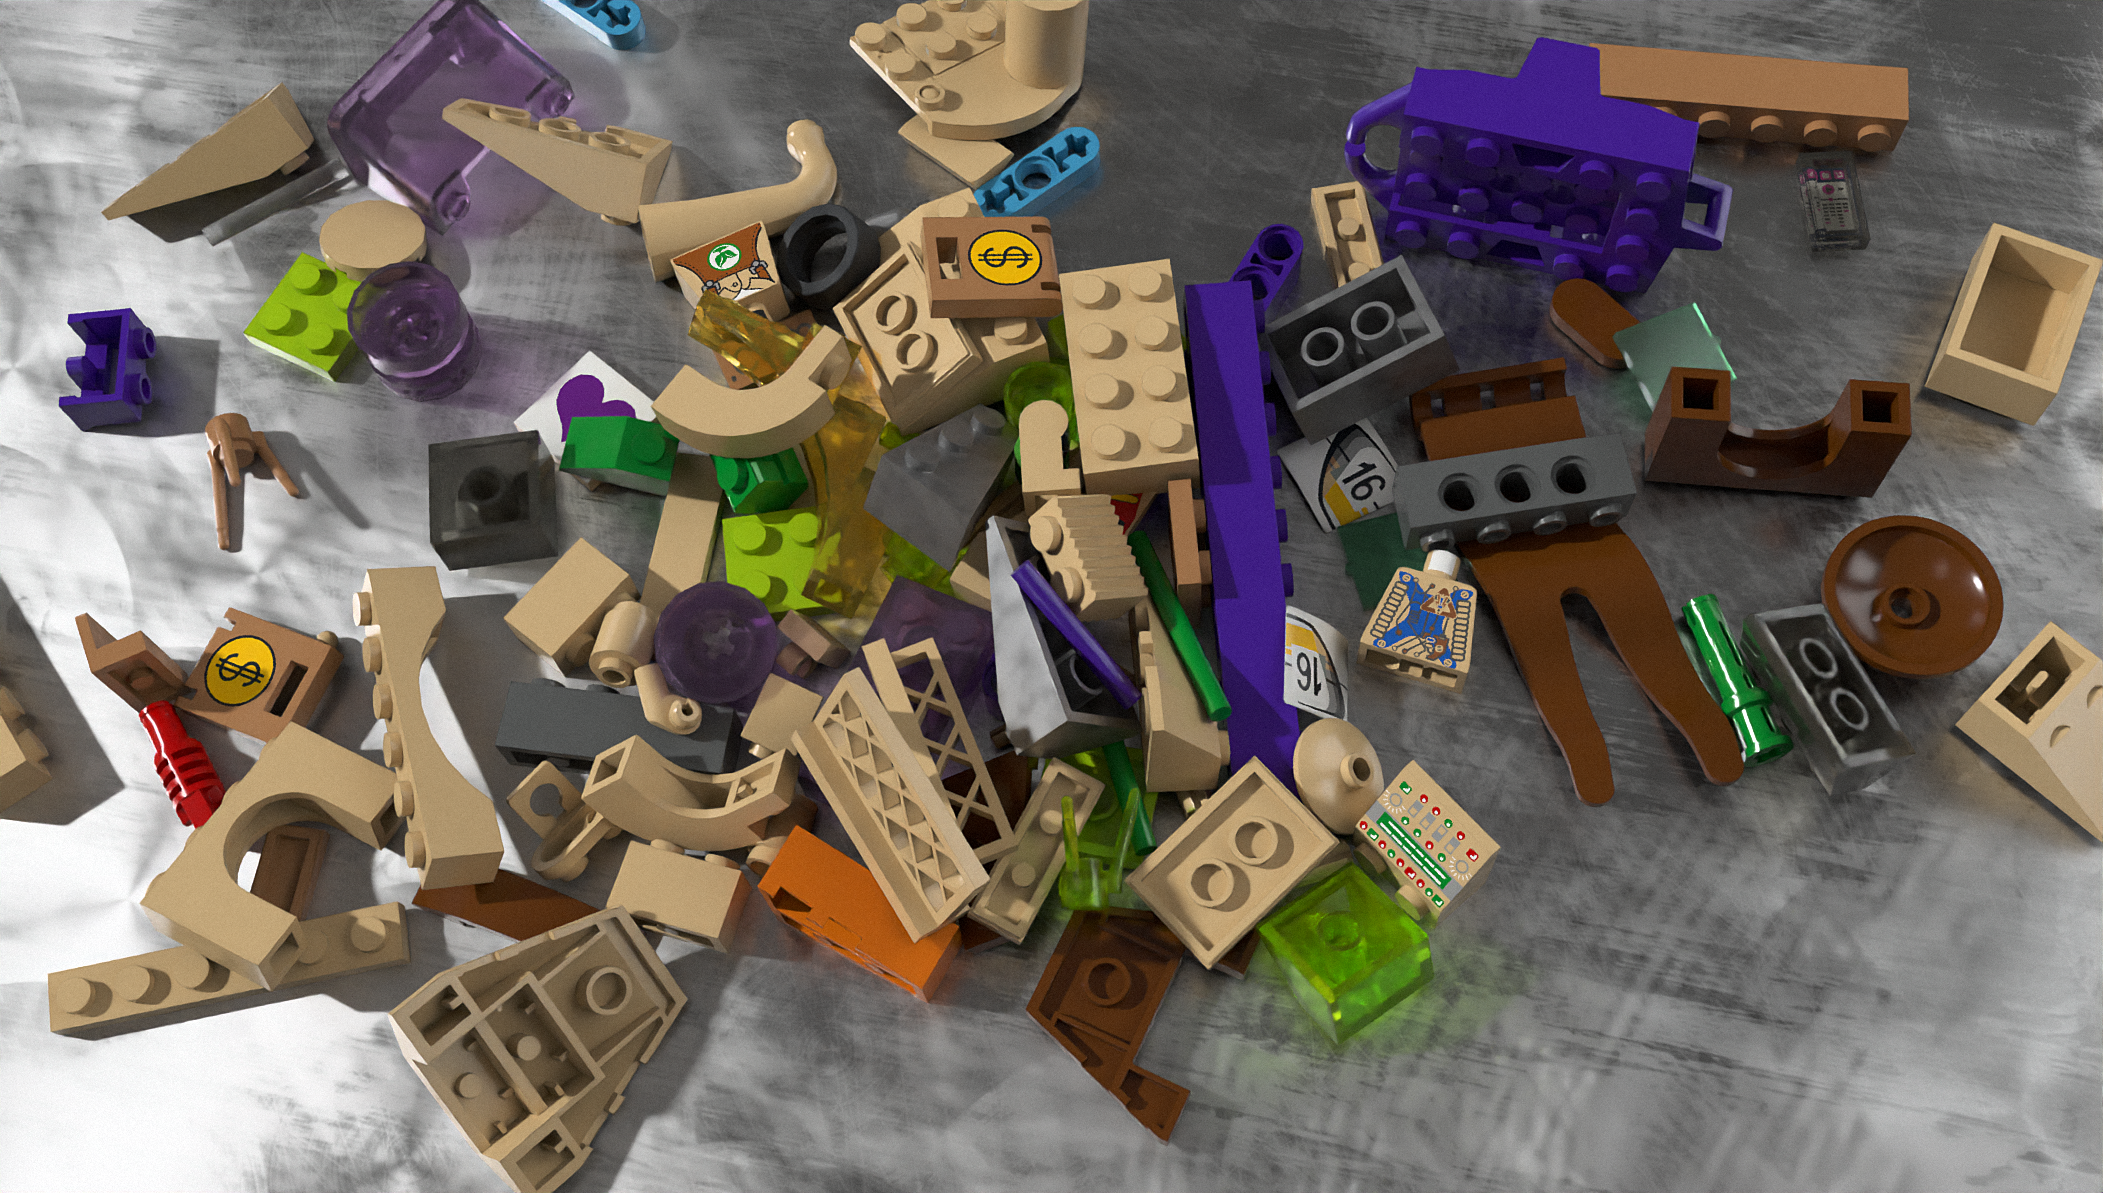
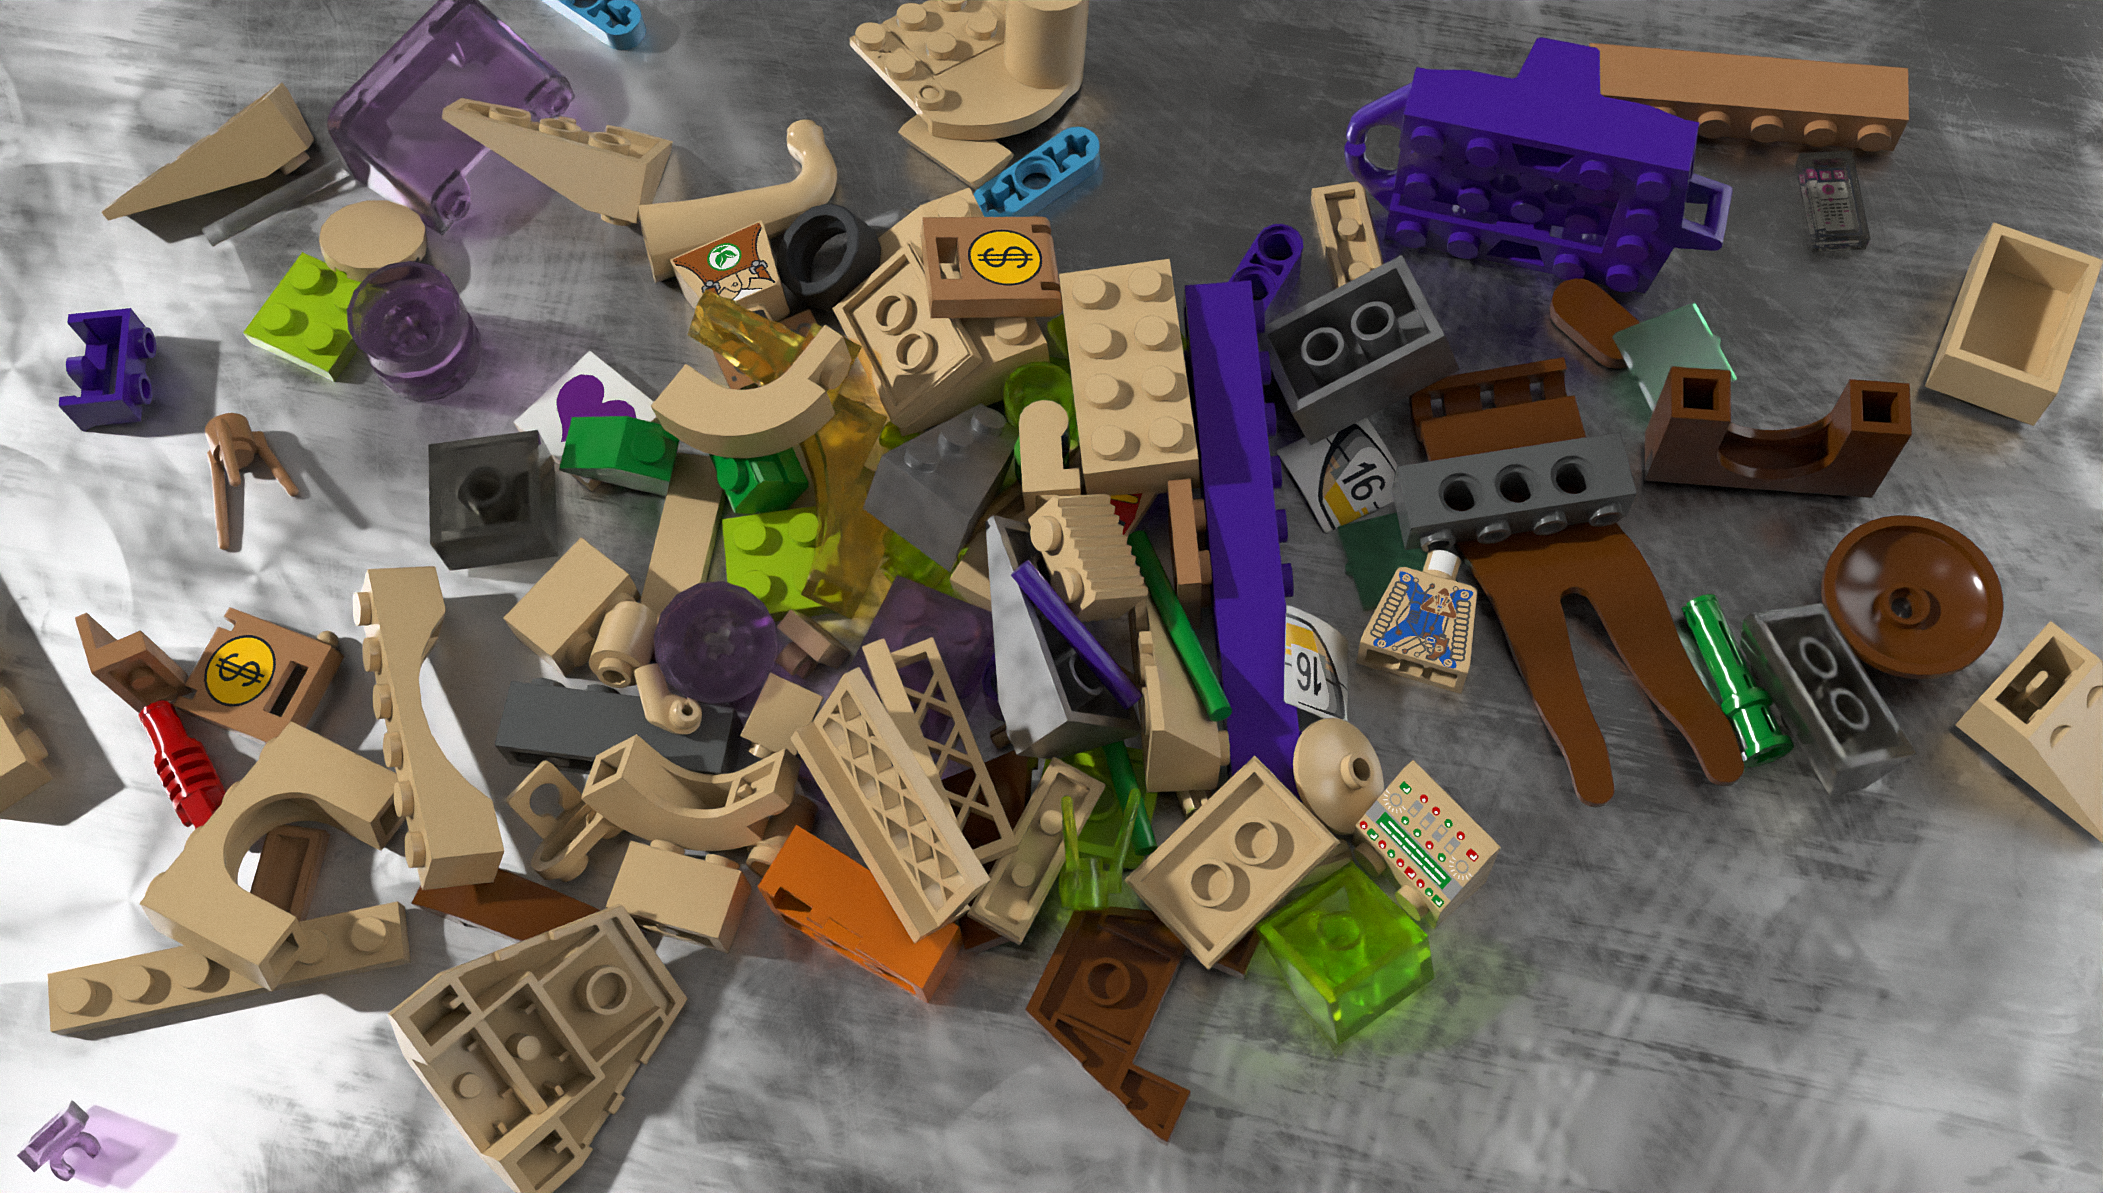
(56, 1137): none -> clear purple tile

